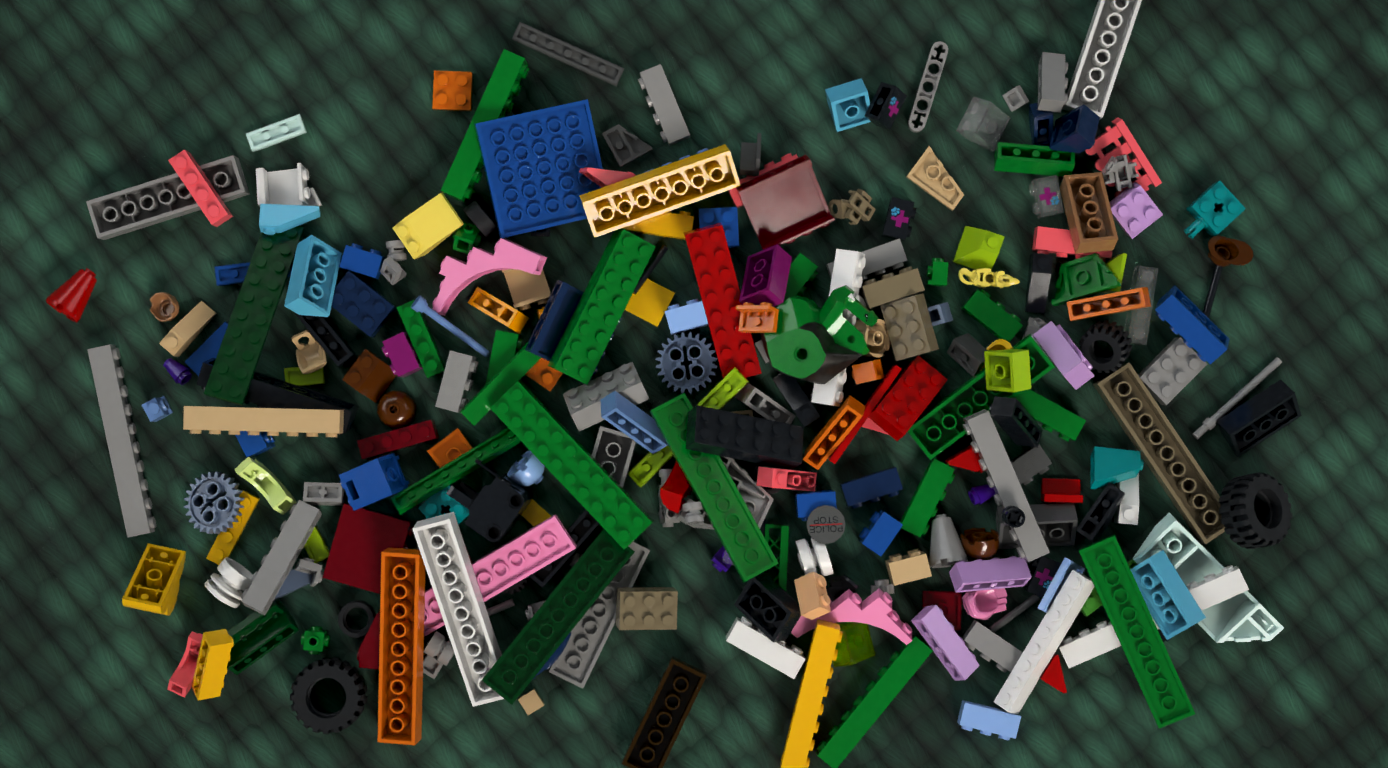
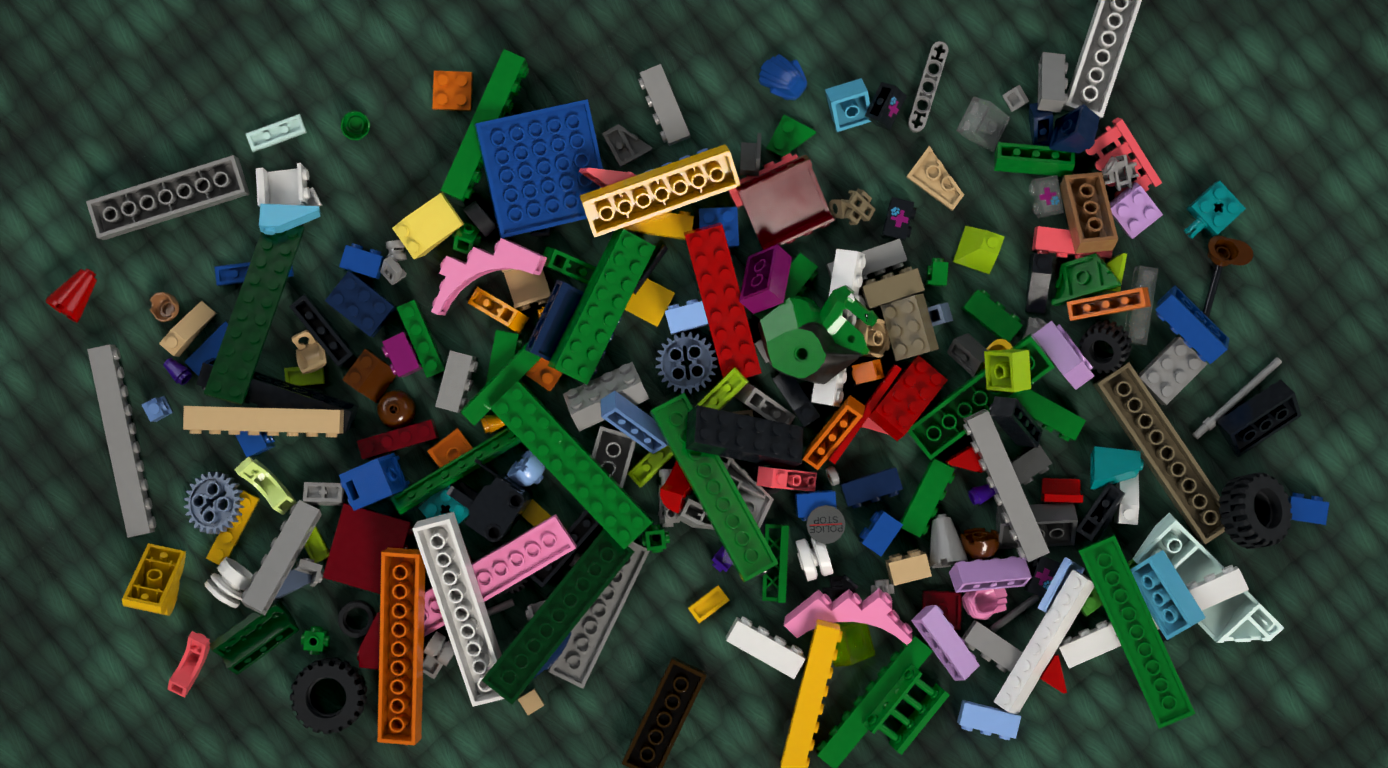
(200, 188): coral brick -> none
(212, 664): yellow brick -> none
(313, 278): medium azure slope -> none
(355, 125): none -> green hair
(421, 305): medium blue piece -> none
(491, 423): none -> light orange cone
(568, 54): dark grey tile -> none
(568, 265): none -> green slope
(646, 608): dark tan brick -> none
(655, 546): none -> green brick
(693, 513): light grey wheel -> none
(708, 604): none -> yellow tile
(757, 318): orange bracket -> none
(769, 607): black brick -> none
(783, 77): none -> blue hair
(789, 136): none -> green wing
(812, 595): light nougat brick -> none
(832, 476): none -> light grey tile
(917, 720): none -> green fence
(985, 278): light yellow animal -> none
(1016, 518): black wheel -> none
(1308, 510): none -> blue brick

